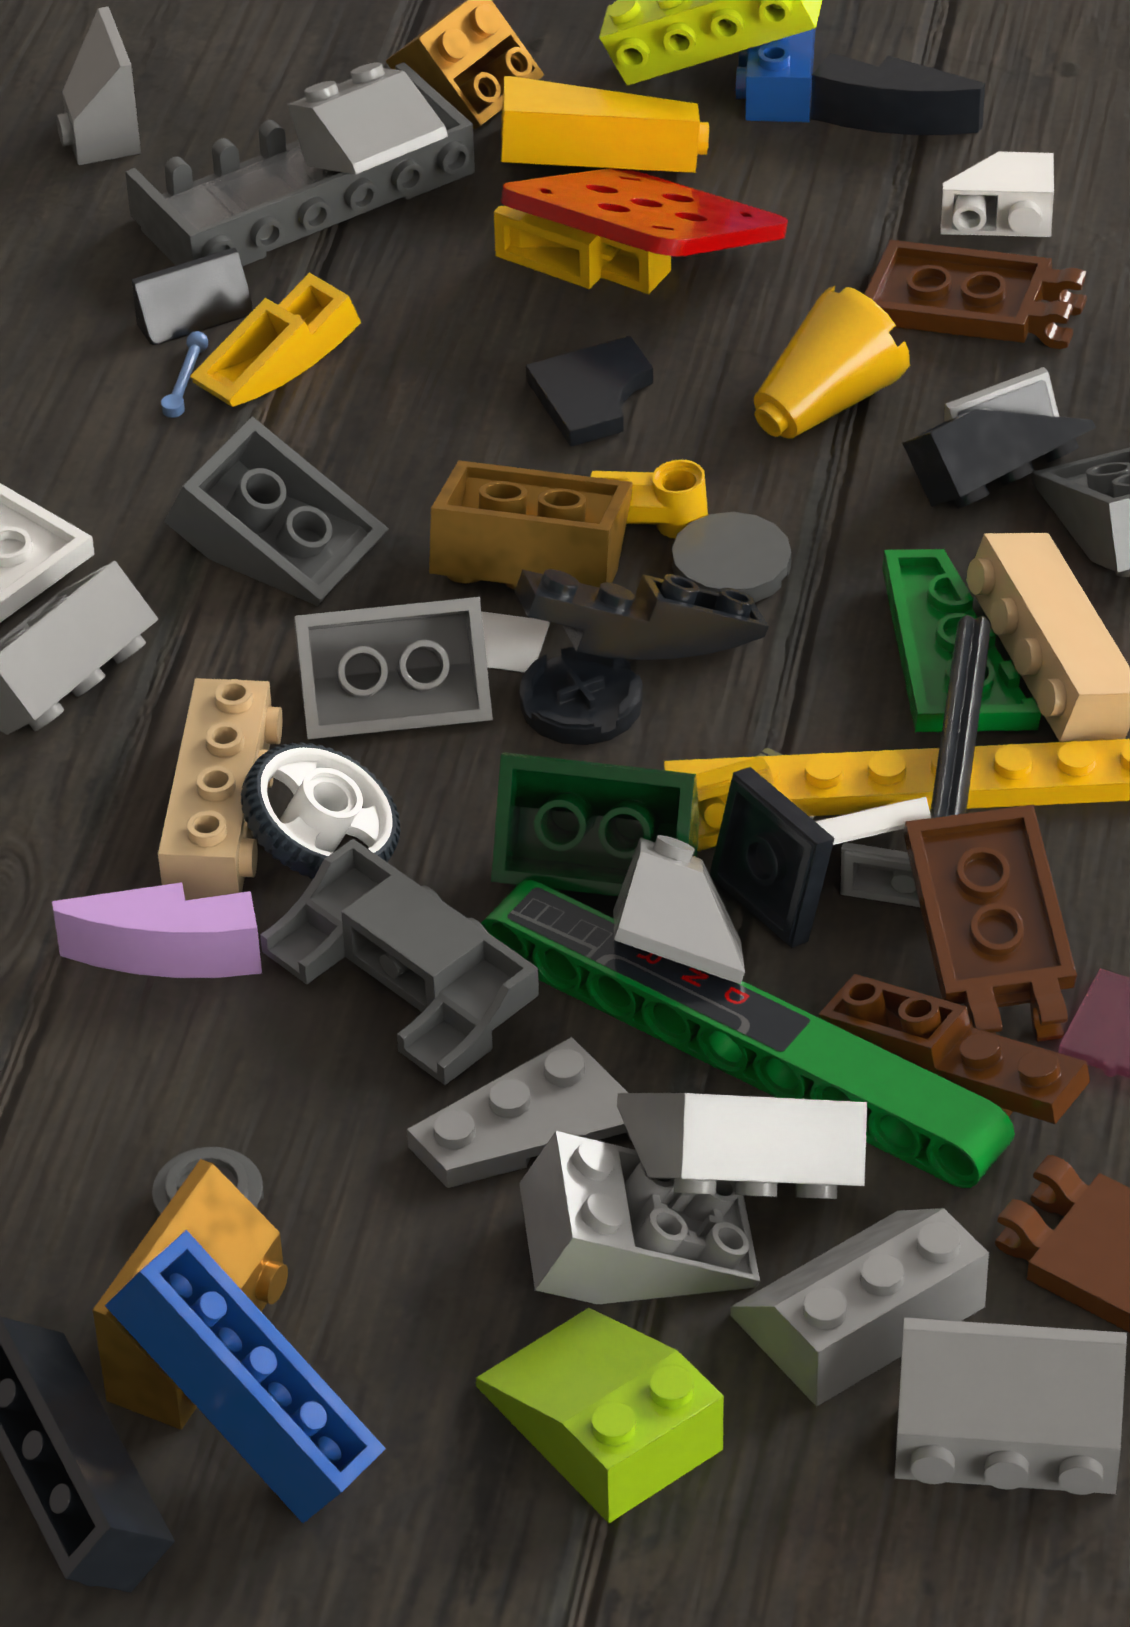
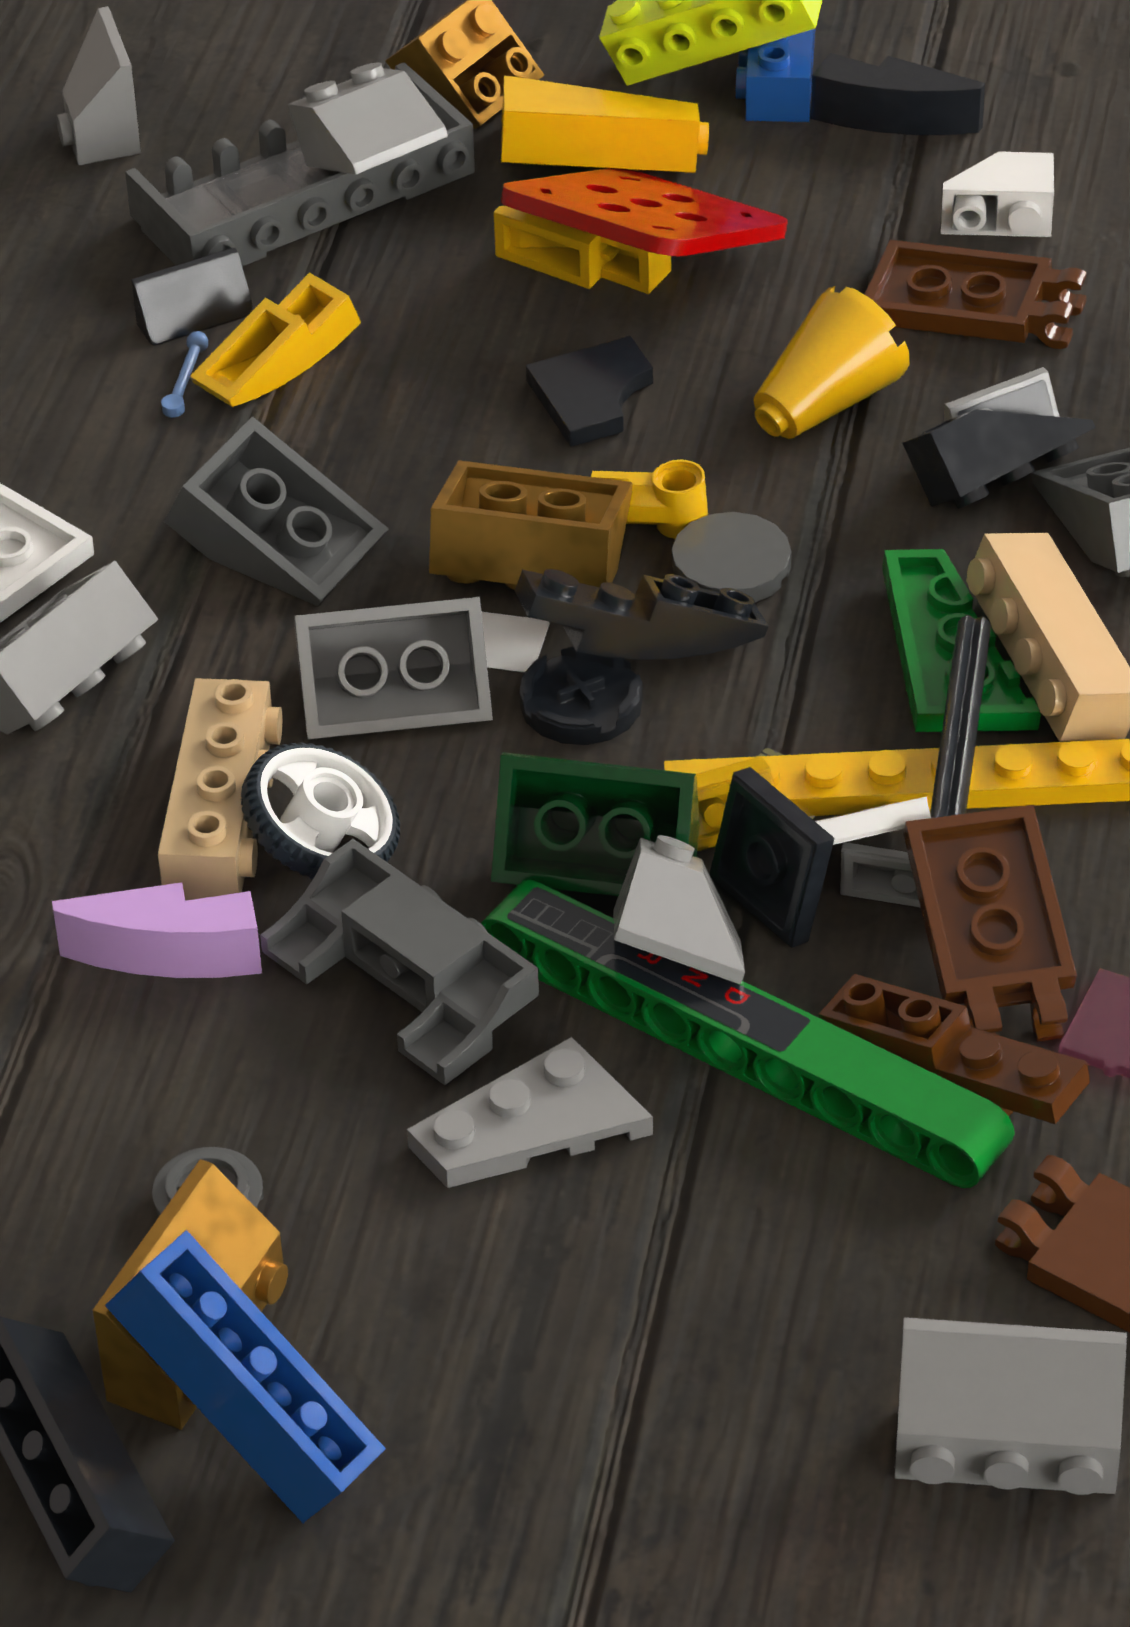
(609, 1409): lime slope -> none
(617, 1236): light grey slope -> none
(748, 1141): slope -> none
(849, 1305): light grey slope -> none

